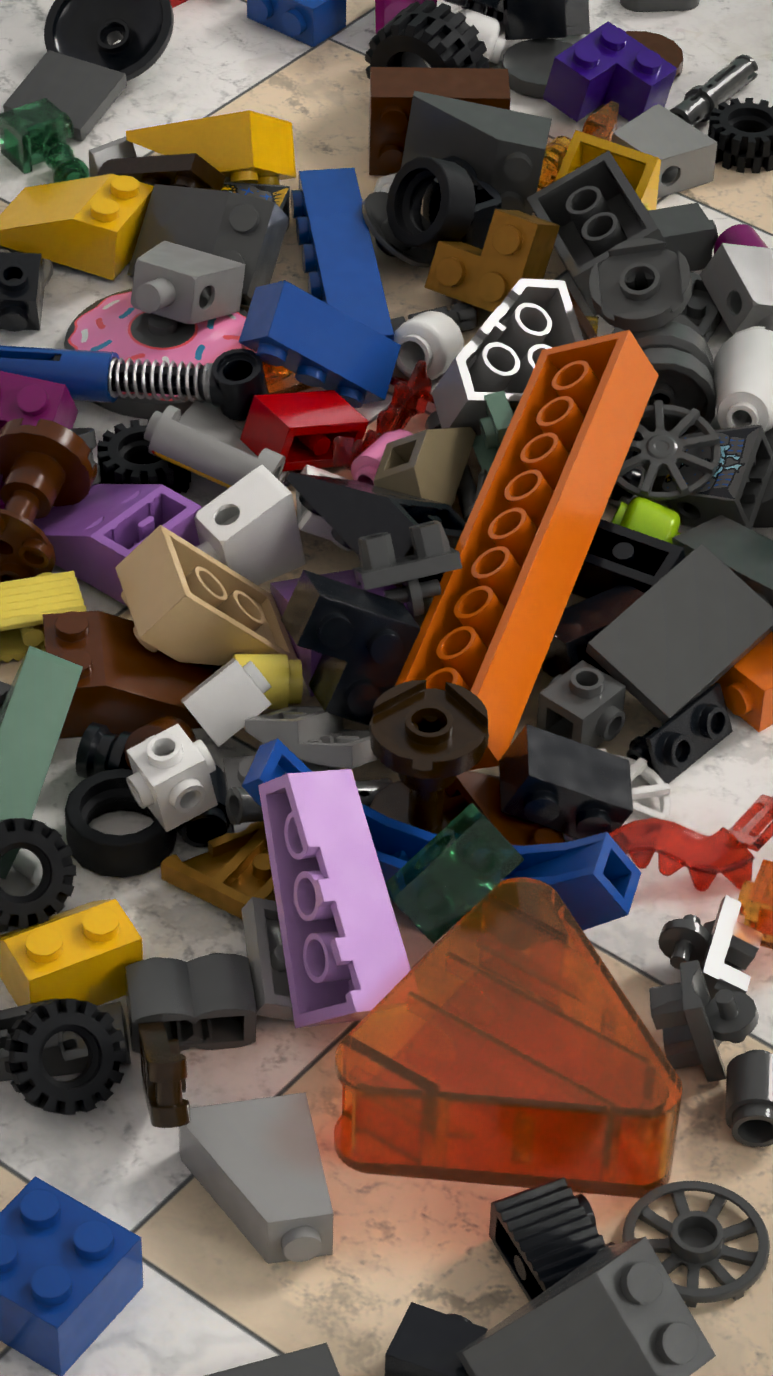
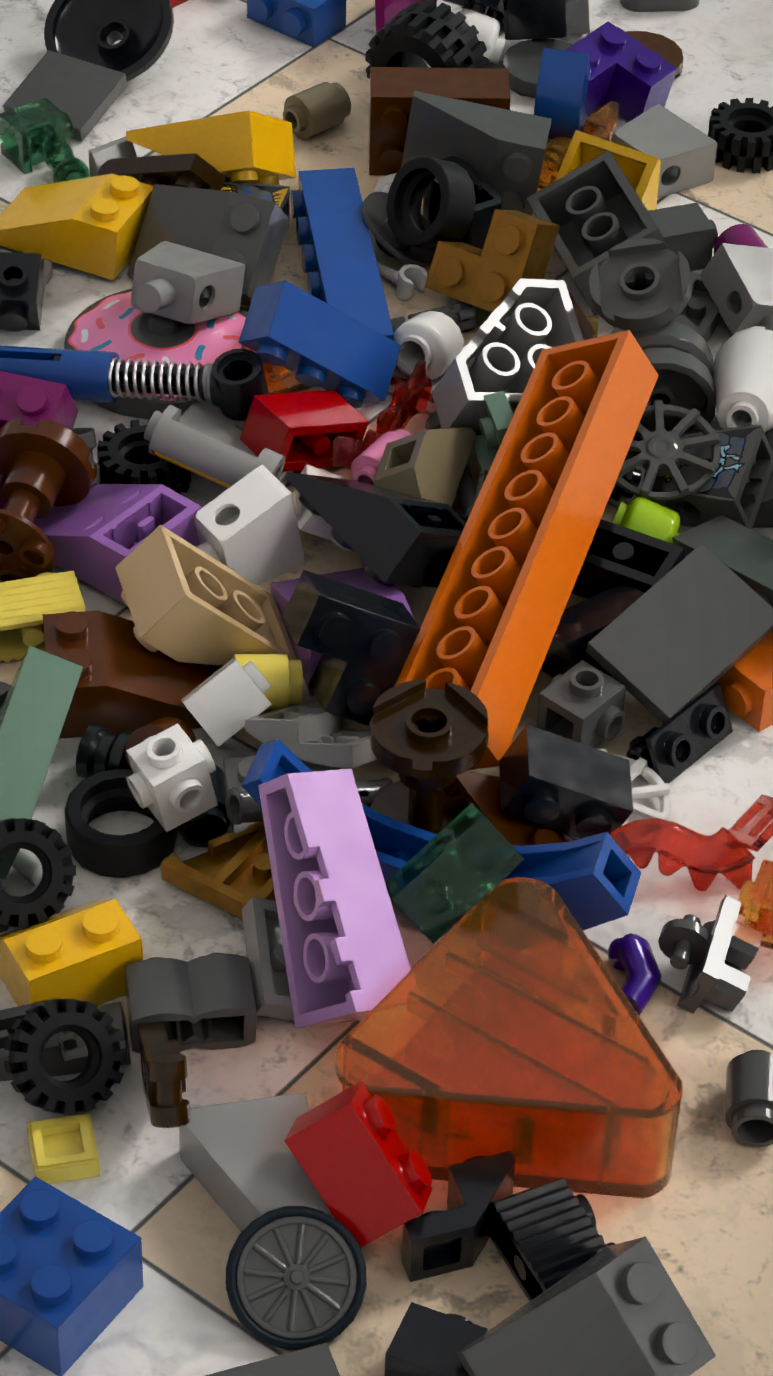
(63, 1148): none -> light yellow tile
(296, 1277): none -> dark grey wheel
(317, 109): none -> dark tan brick
(360, 1163): none -> red brick
(406, 279): none -> white hand
(430, 557): dark grey hips -> none
(455, 1237): none -> black slope
(563, 91): none -> blue brick
(641, 968): none -> dark purple arm
(696, 1023): dark grey hips -> none
(699, 1240): dark grey wheel -> none
(720, 88): dark grey pin -> none

